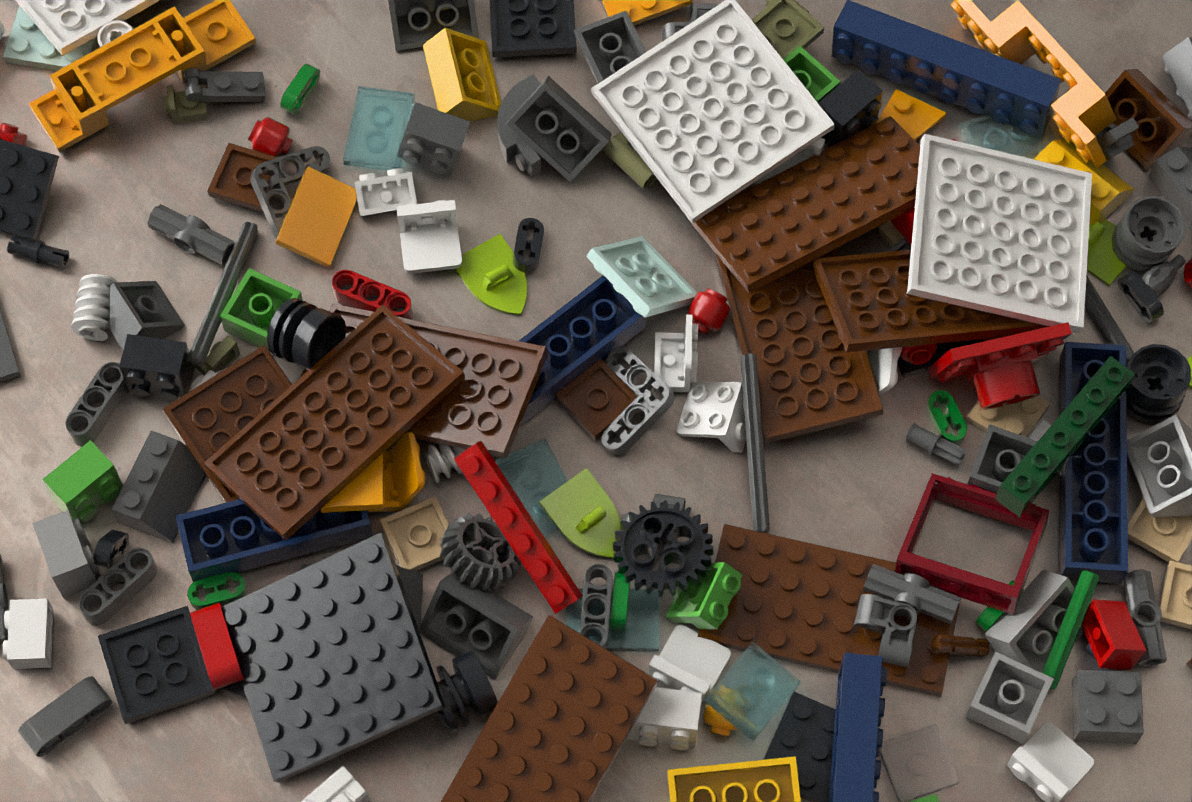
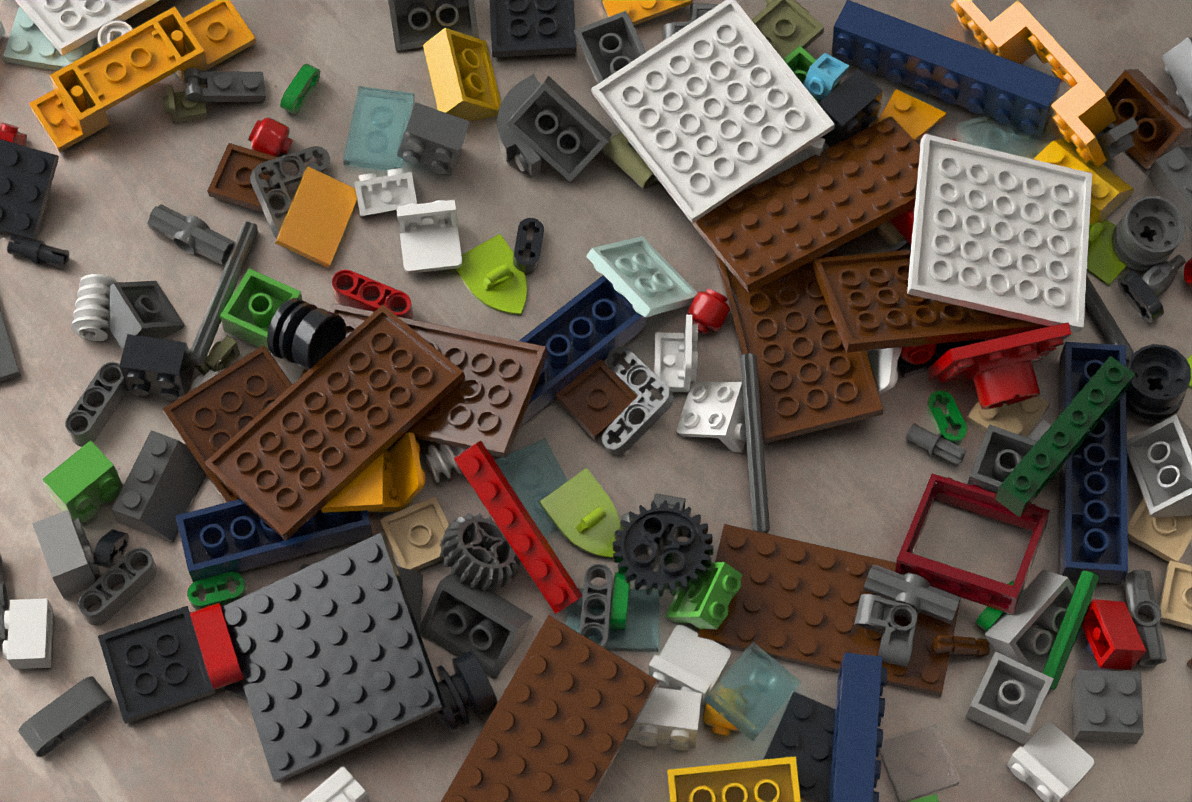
(824, 75): none -> medium azure bracket

